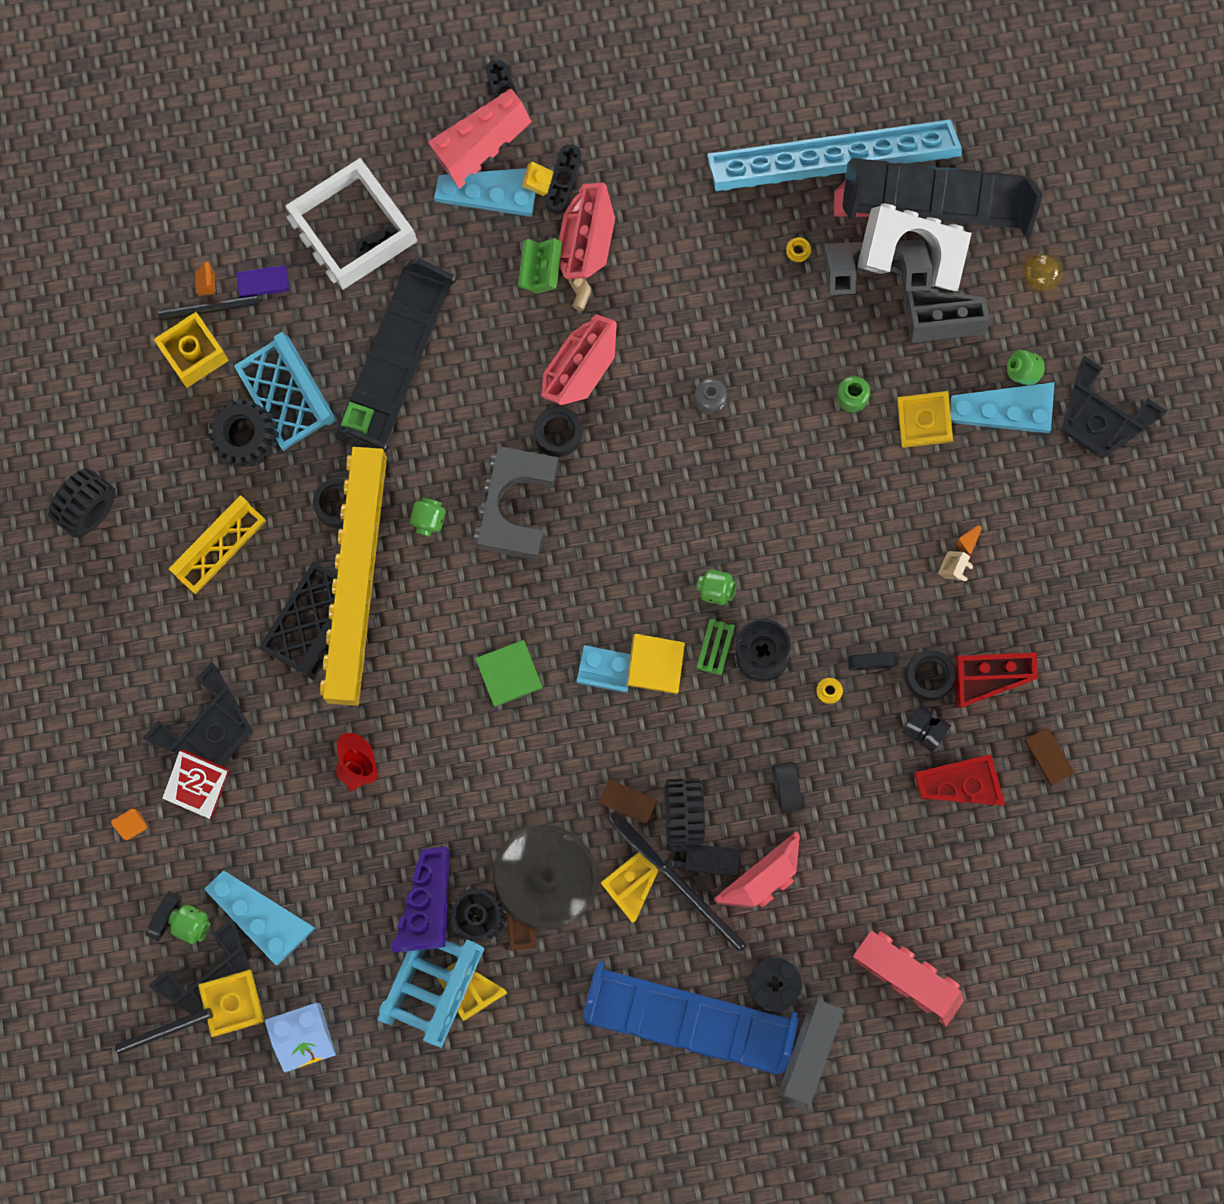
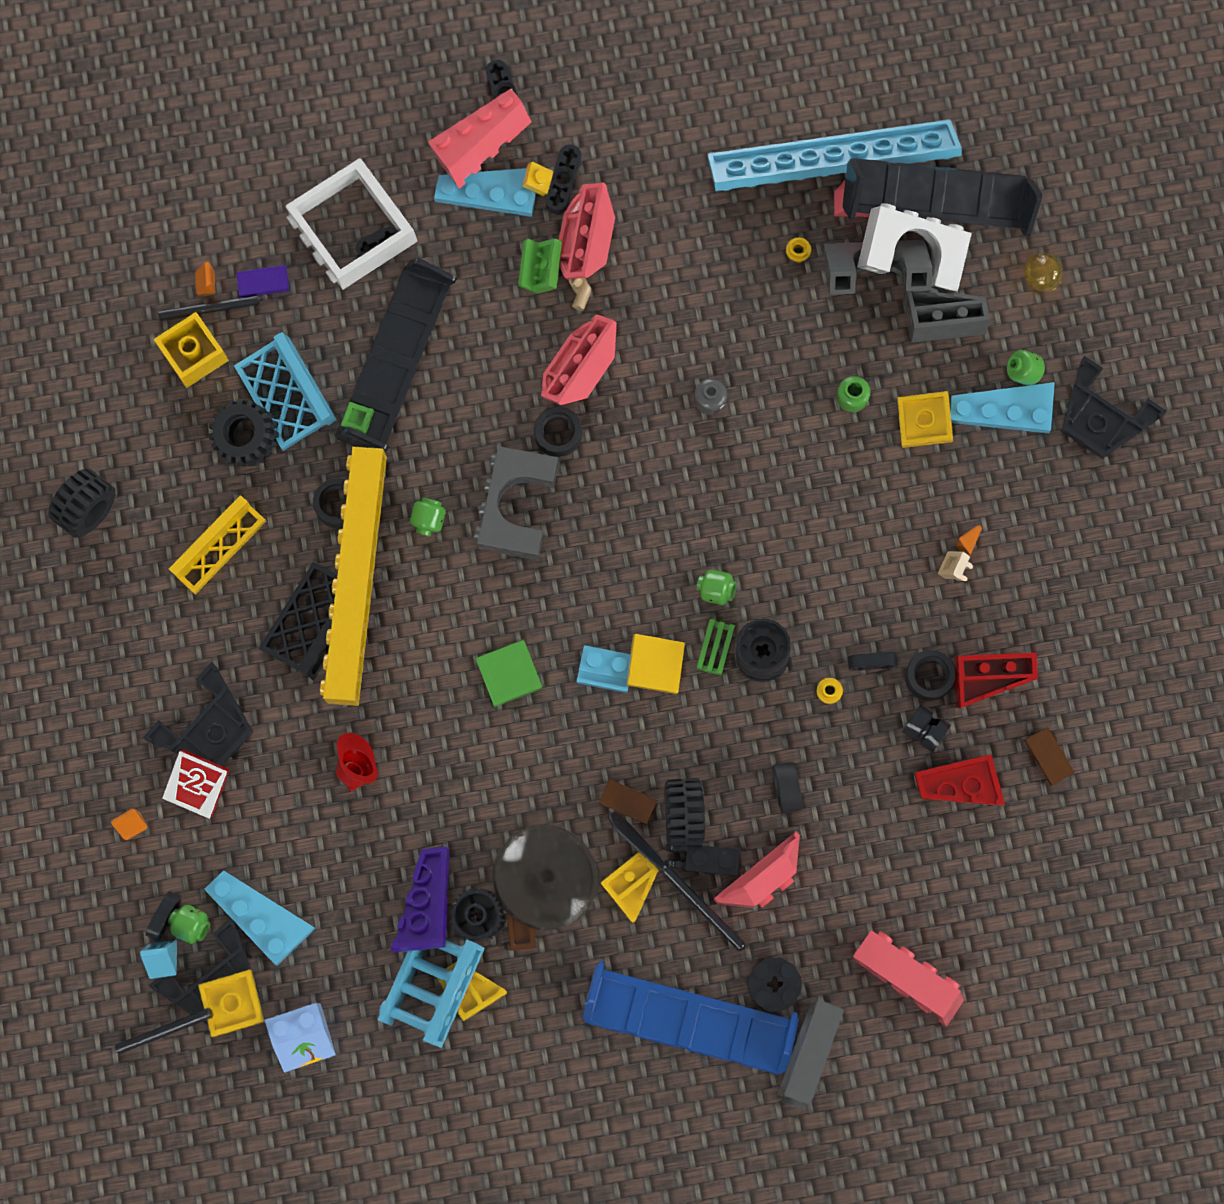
(160, 958): none -> medium azure slope

